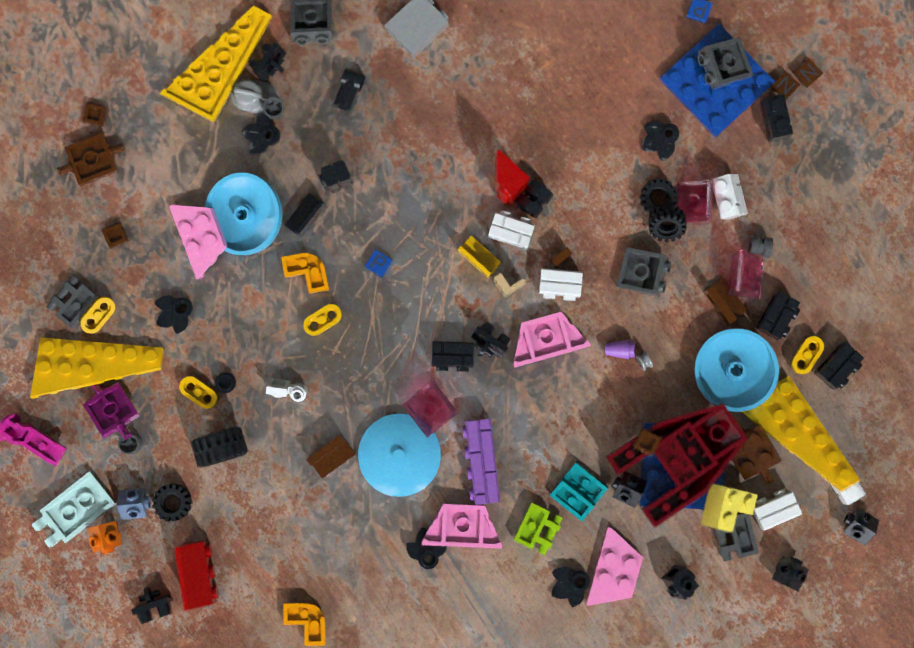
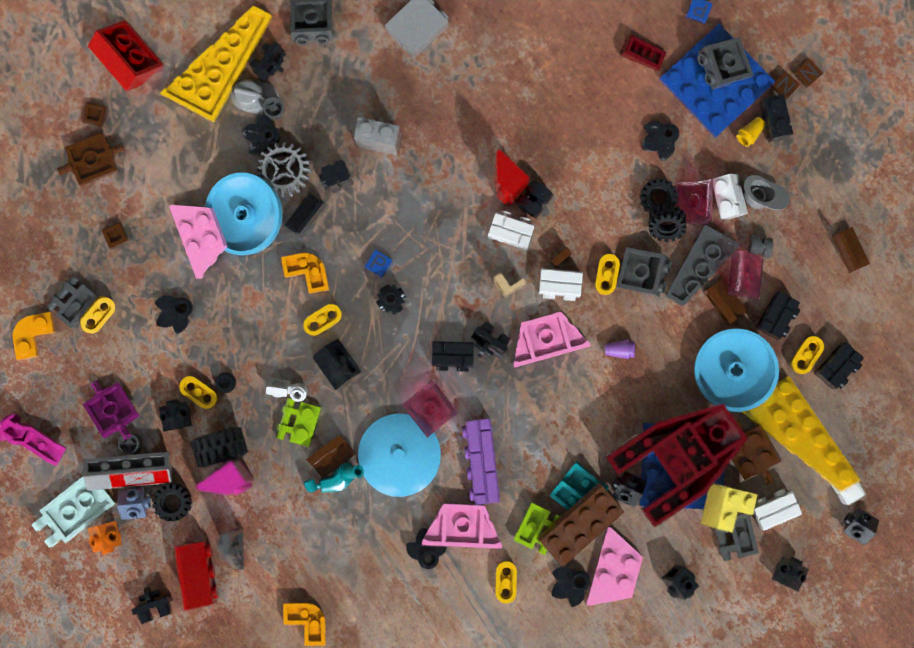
(25, 332): none -> light orange plate
(79, 364): yellow wing -> none
(125, 55): none -> red slope
(127, 471): none -> light grey brick
(175, 415): none -> black brick
(228, 480): none -> dark pink slope
(232, 548): none -> dark grey wing
(289, 163): none -> light grey gear
(305, 422): none -> lime plate
(336, 364): none -> black panel
(337, 481): none -> teal arm
(351, 84): black piece -> none
(377, 136): none -> light grey brick
(391, 307): none -> black brick
(479, 256): yellow panel -> none
(506, 581): none -> yellow plate
(580, 525): none -> reddish brown plate
(608, 275): none -> yellow plate
(633, 56): none -> dark red slope
(644, 360): light grey bush -> none
(646, 442): reddish brown tile -> none
(702, 261): none -> dark grey wing
(750, 132): none -> yellow cone
(763, 193): none -> light grey piece
(850, 249): none -> reddish brown panel

